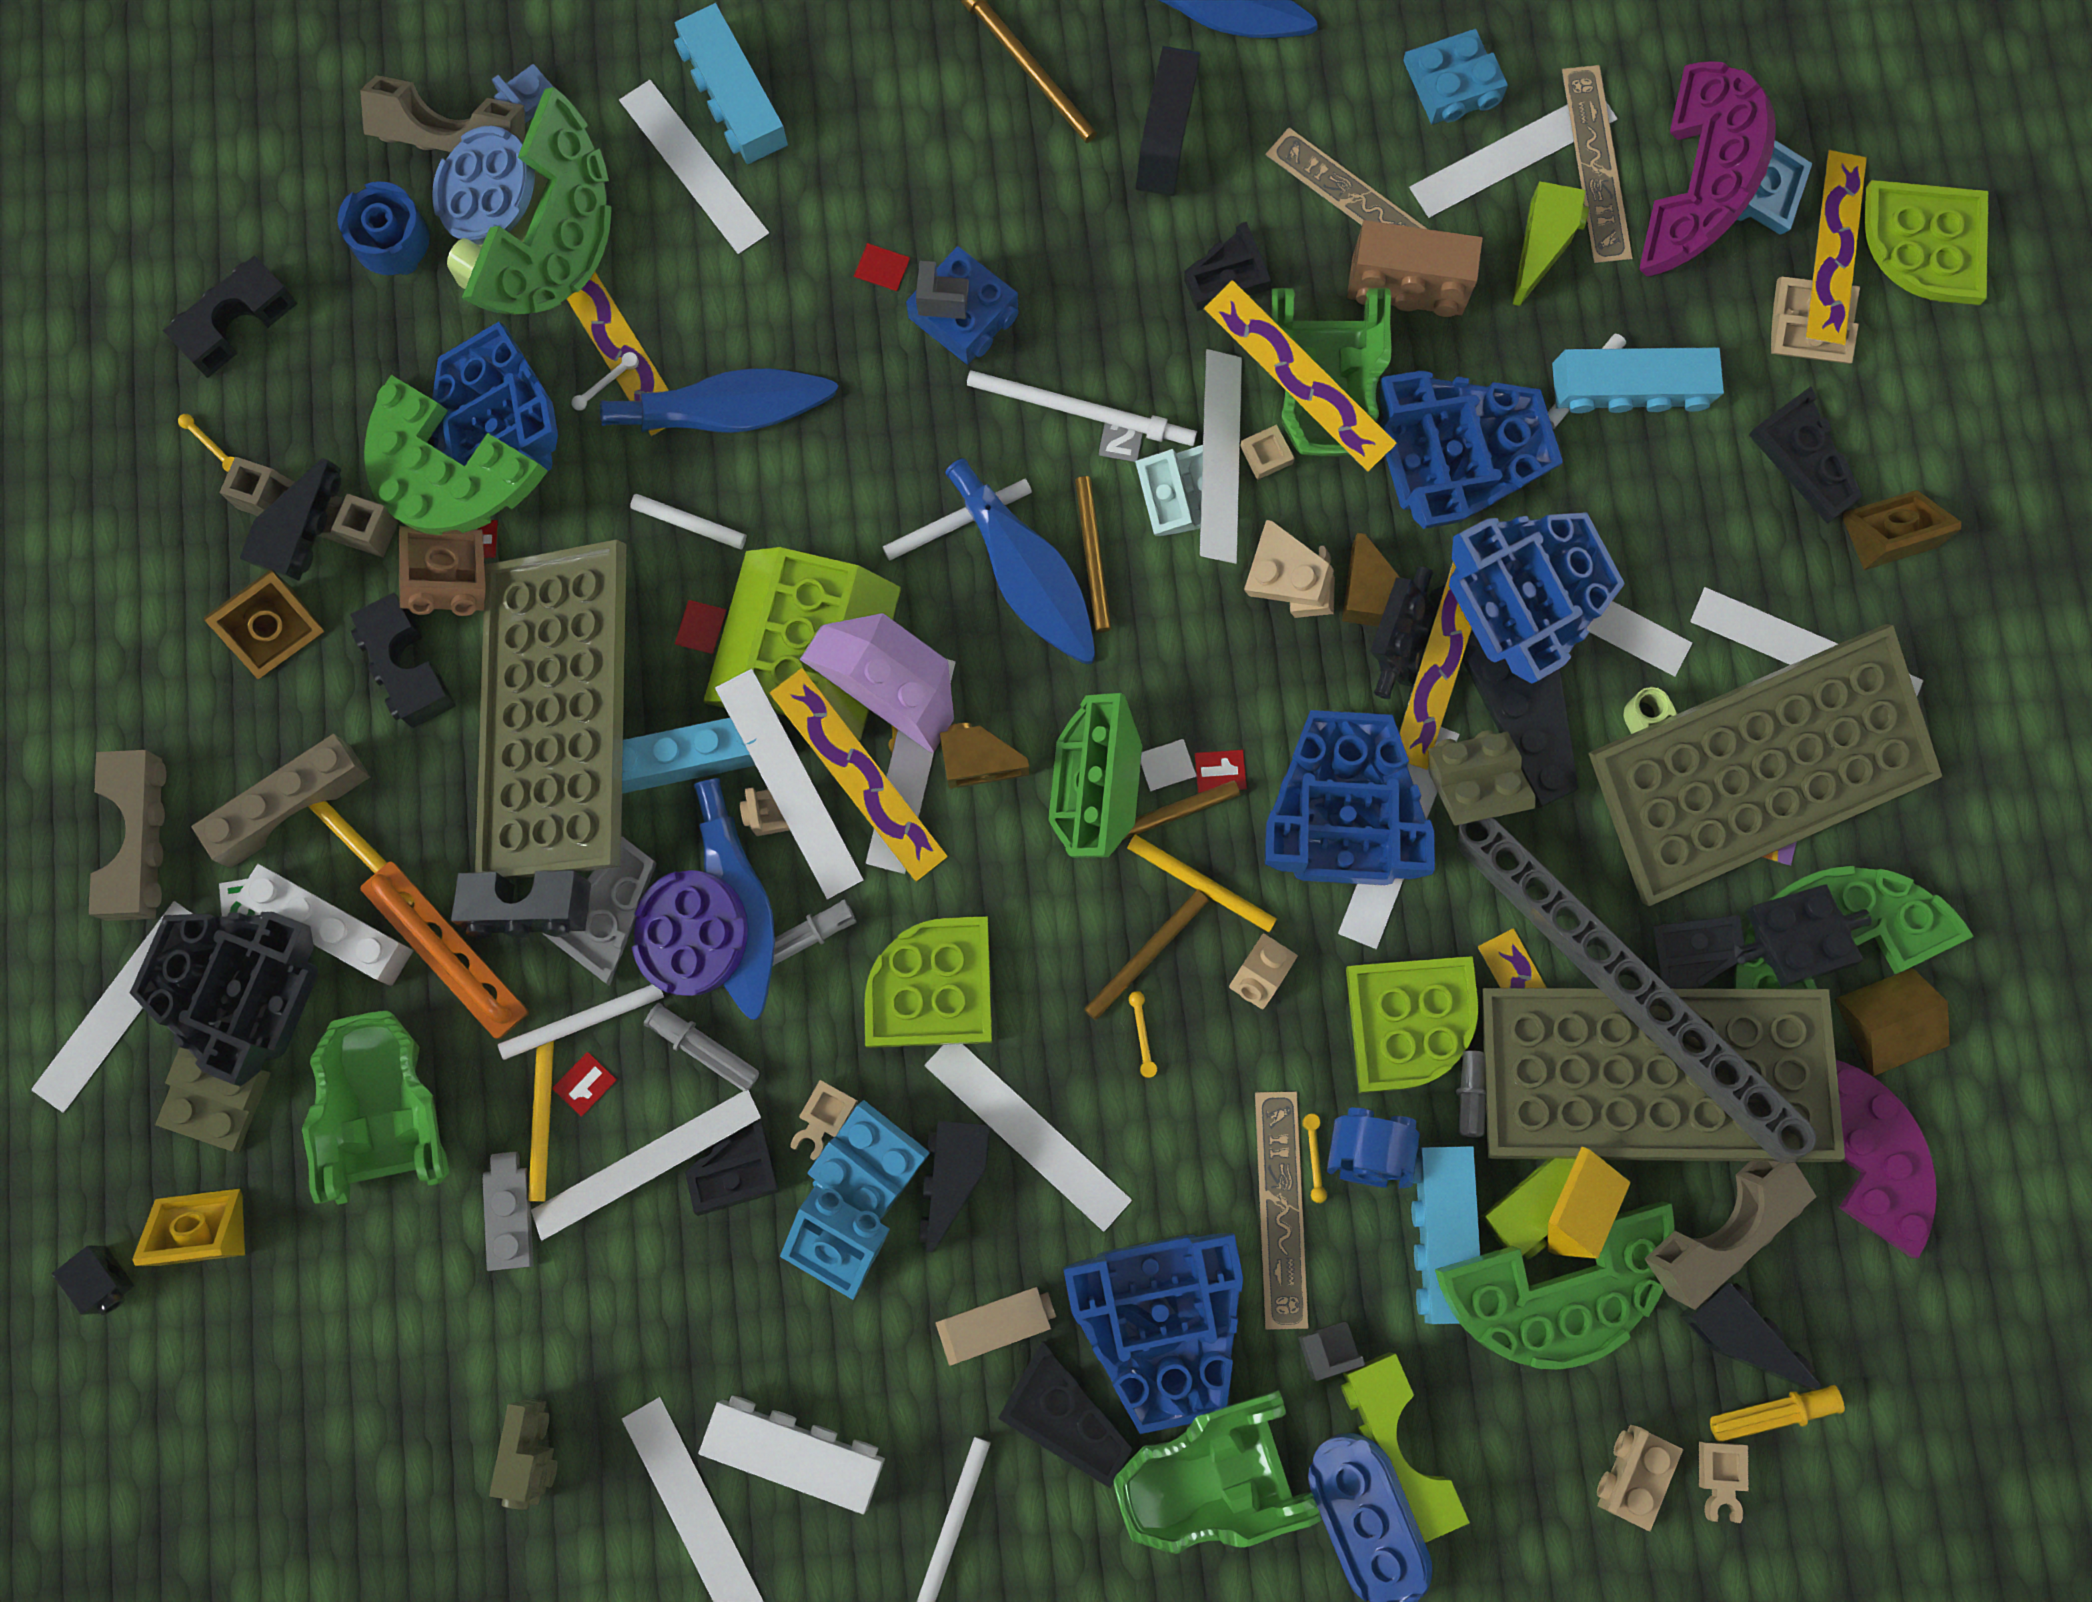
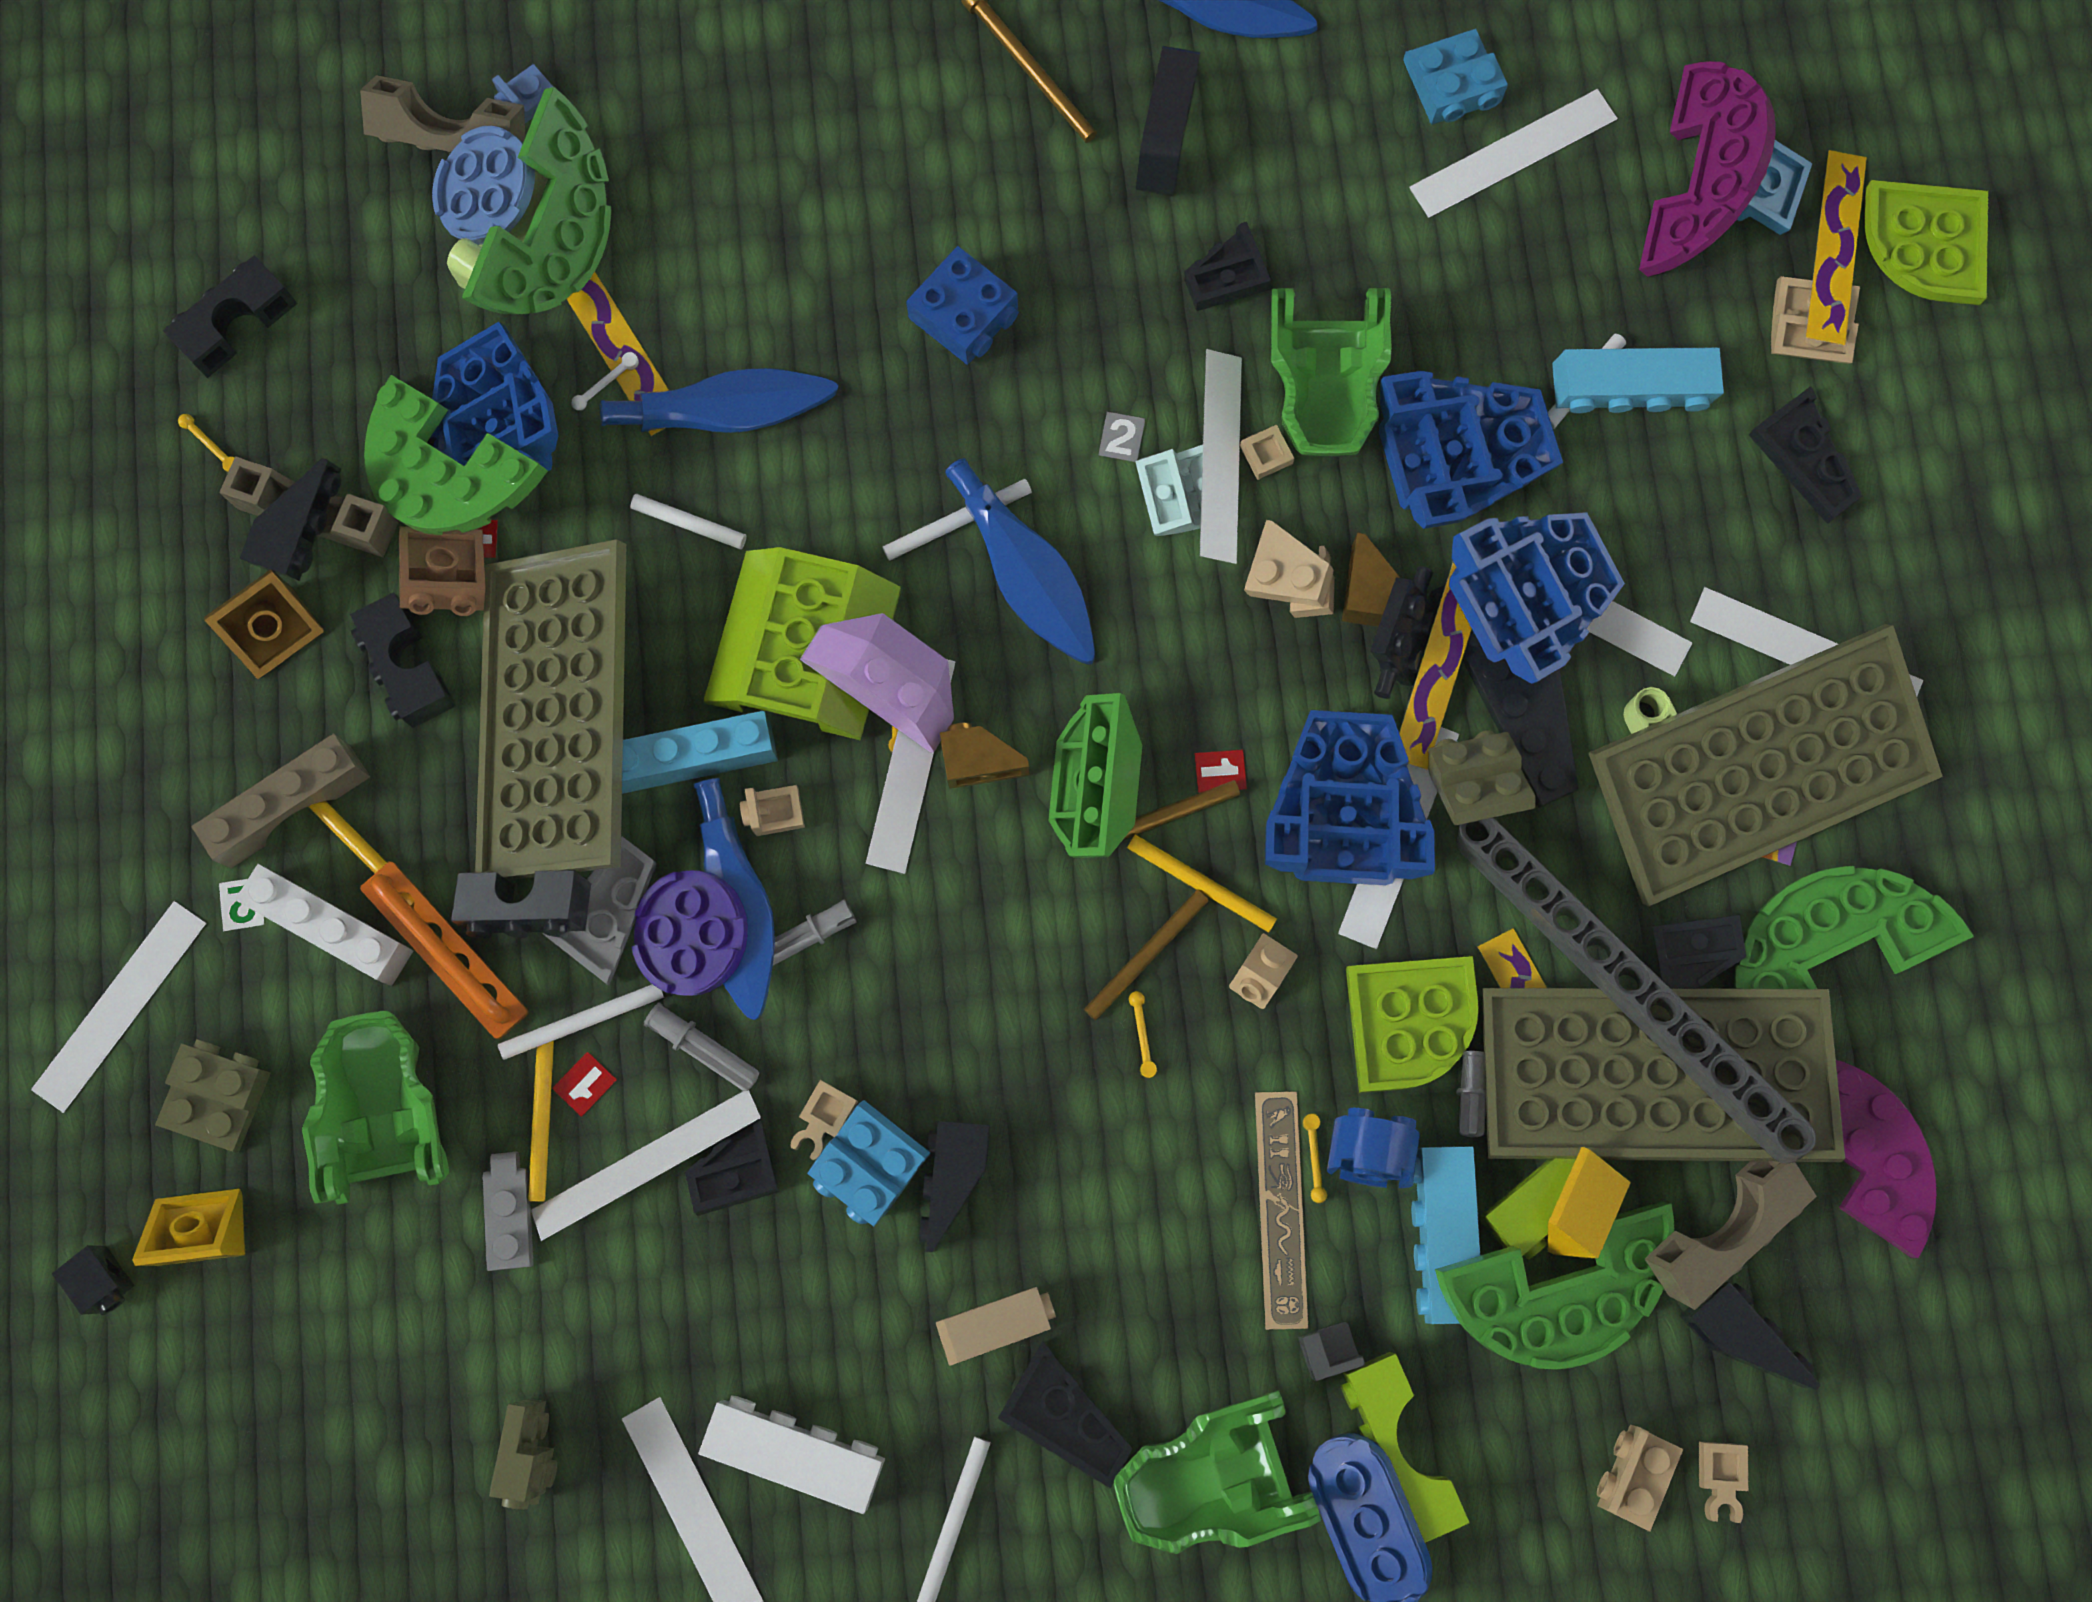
(129, 883): dark tan arch -> none
(228, 987): black wedge -> none
(384, 229): blue brick -> none
(694, 166): white sticker -> none
(700, 626): red sticker -> none
(731, 84): medium azure brick -> none
(789, 783): white sticker -> none
(834, 1241): dark azure plate -> none
(858, 774): yellow sticker -> none
(882, 267): red sticker -> none
(931, 986): lime plate -> none
(940, 295): dark grey panel -> none
(1029, 1134): white sticker -> none
(1093, 554): pearl gold bar -> none
(1155, 427): white bar -> none
(1162, 1323): blue wedge -> none
(1167, 765): white sticker -> none
(1300, 376): yellow sticker -> none
(1335, 182): sticker -> none
(1418, 265): medium nougat brick -> none
(1551, 225): lime slope -> none
(1597, 163): sticker -> none
(1777, 1413): yellow axle -> none
(1803, 936): black plate -> none
(1896, 1020): pearl gold slope -> none
(1898, 528): pearl gold slope -> none

